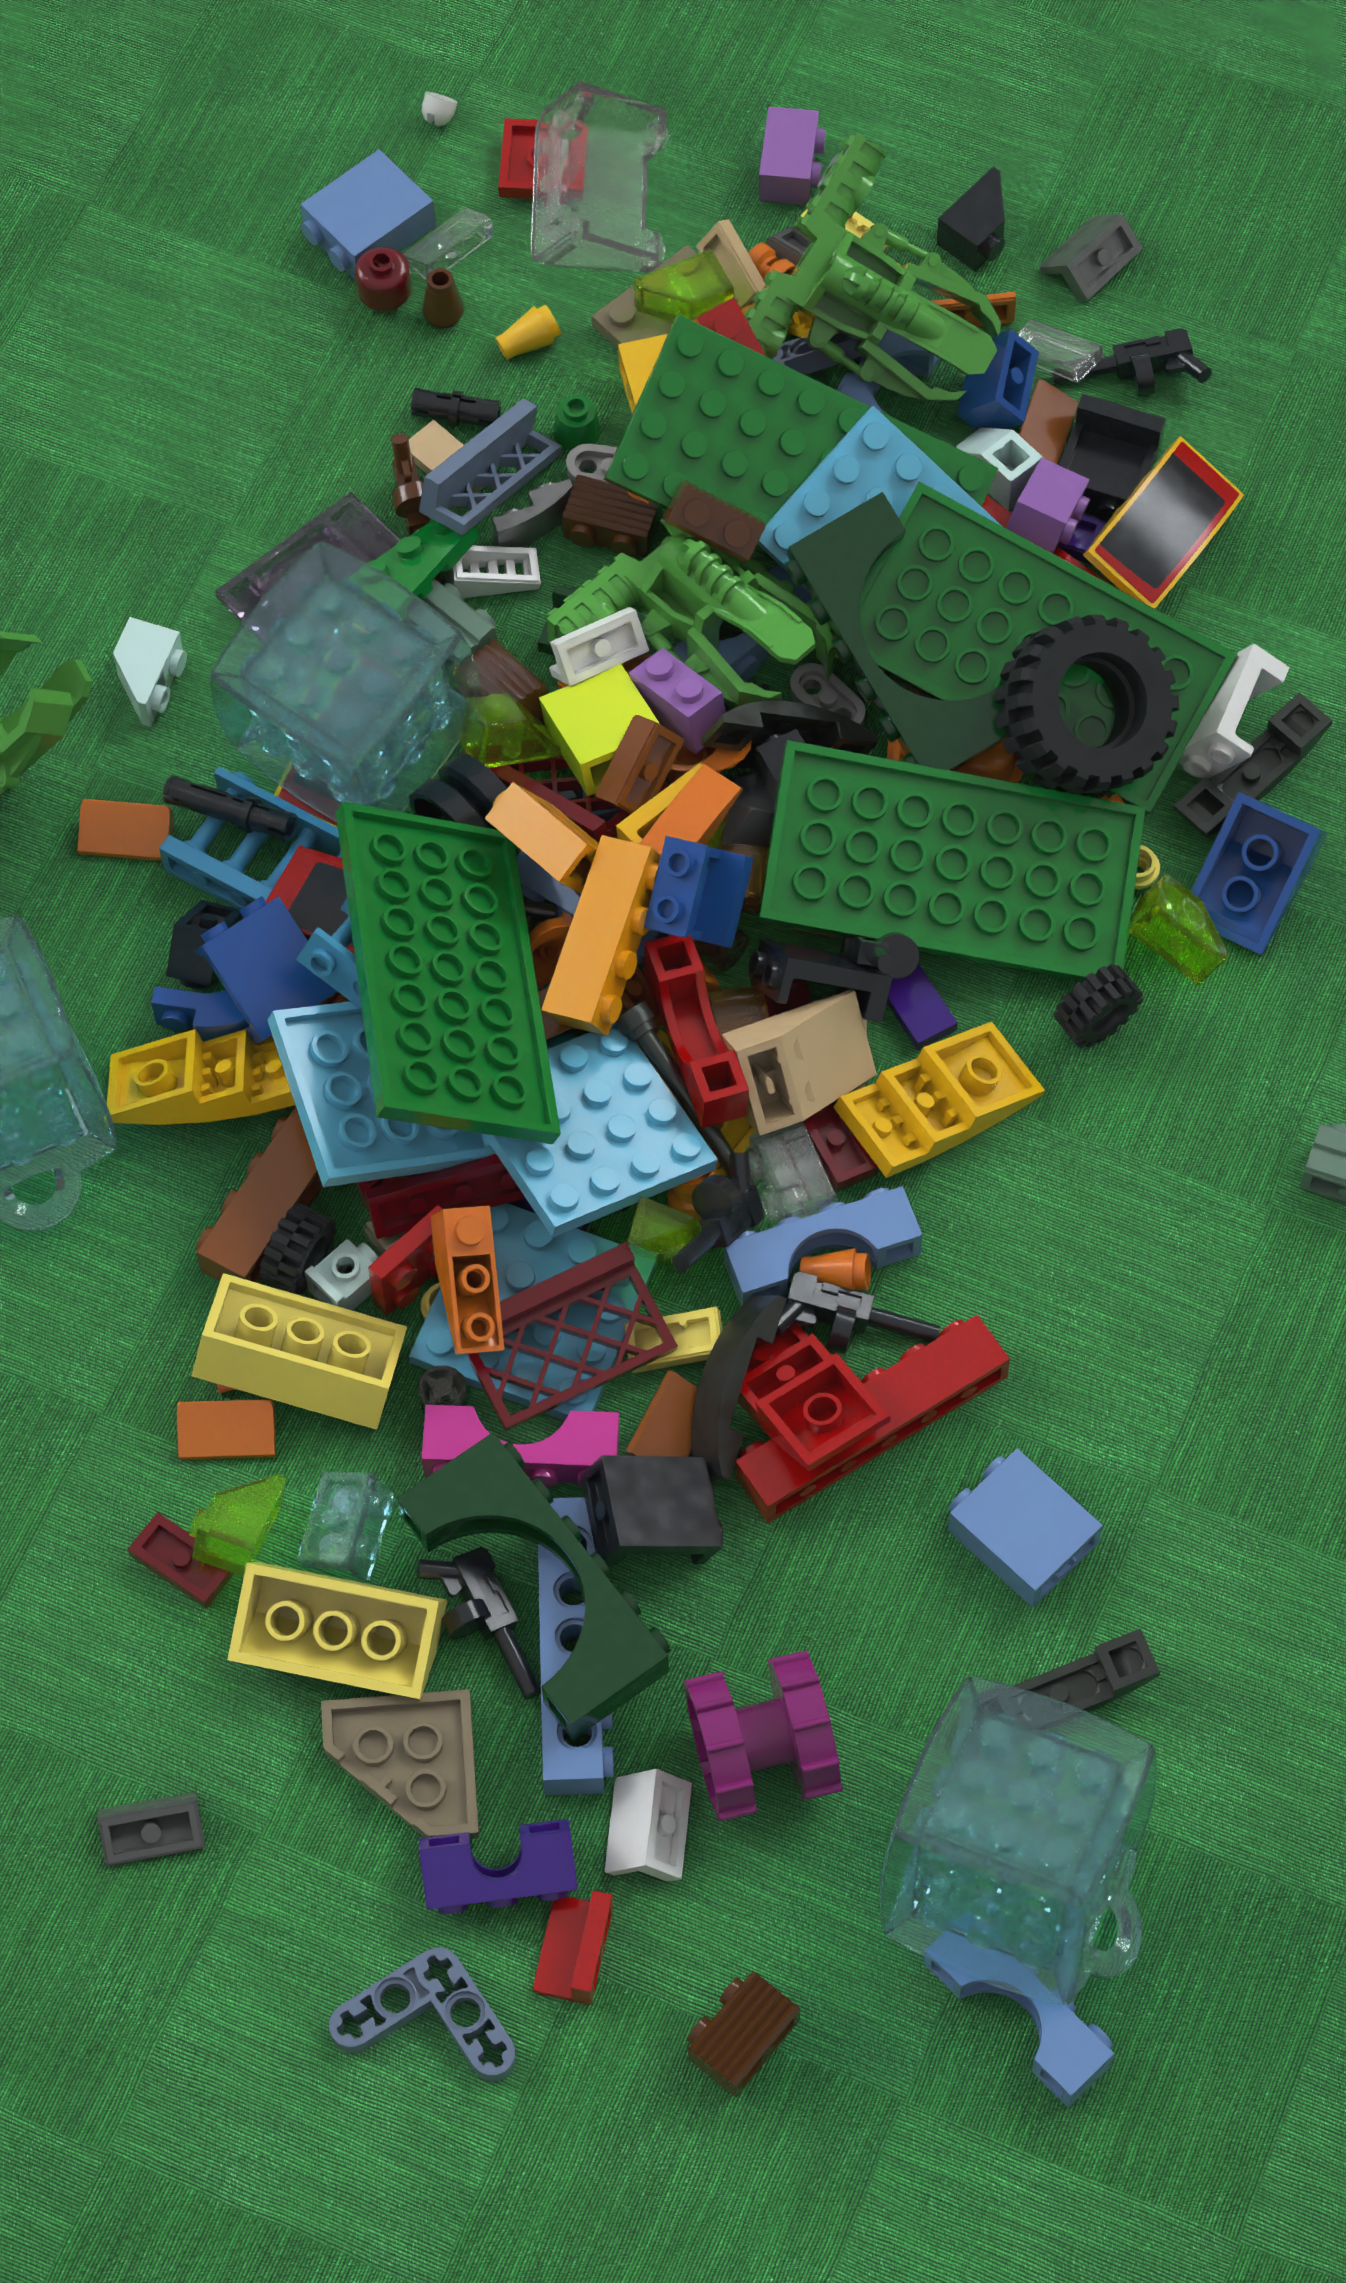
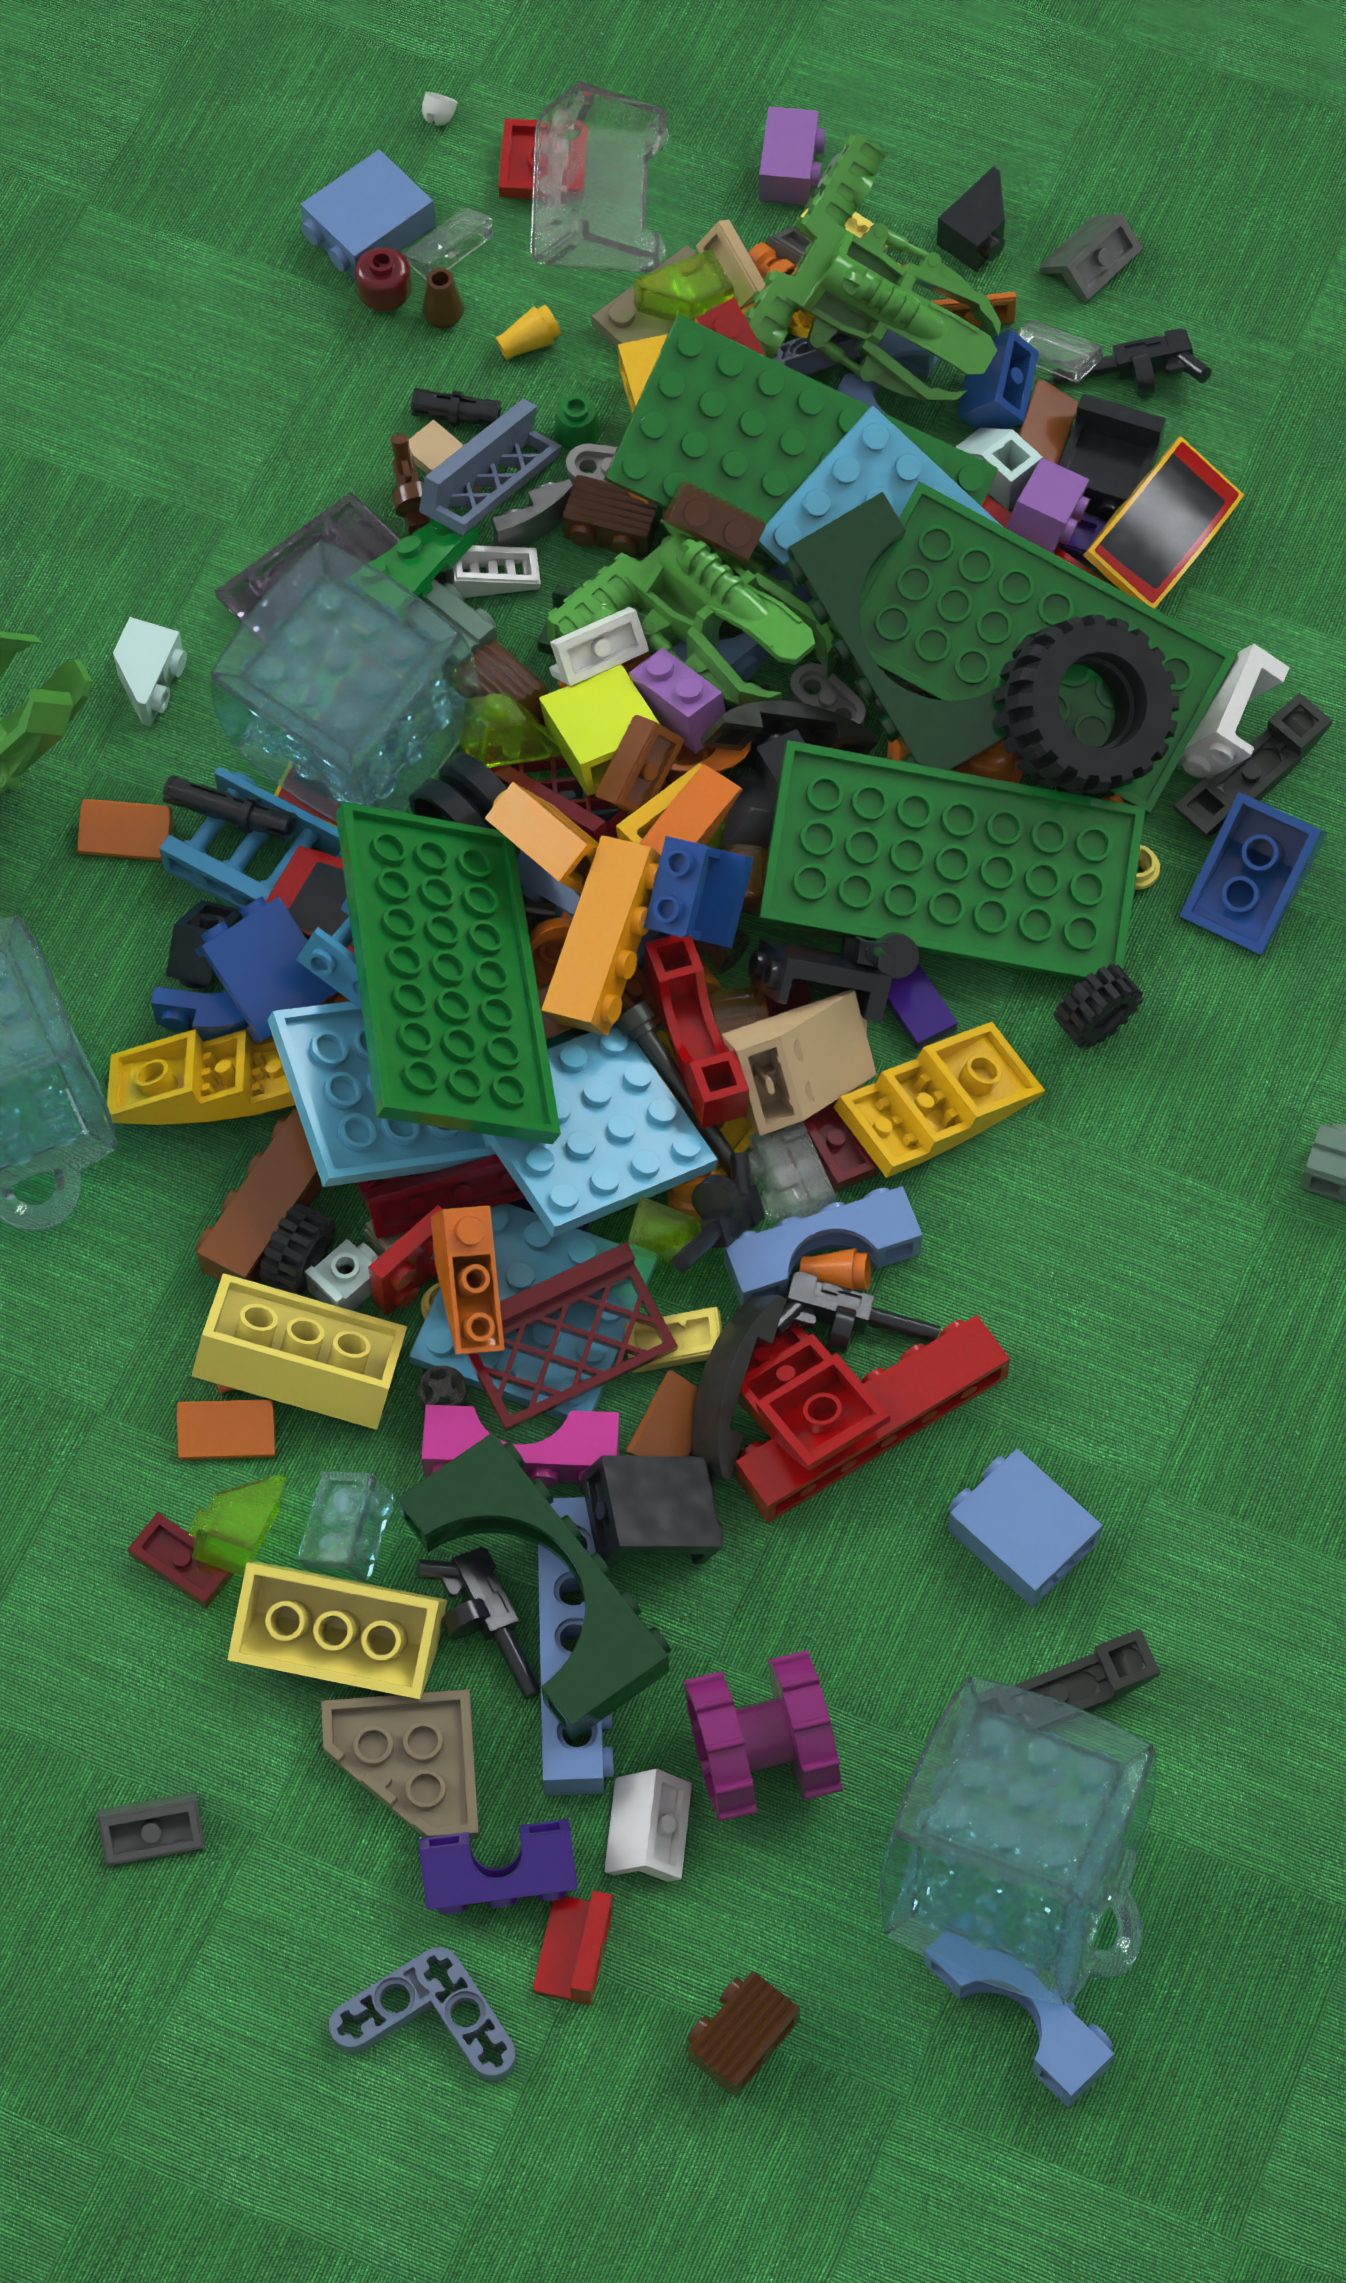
(1178, 929): clear neon green slope -> none

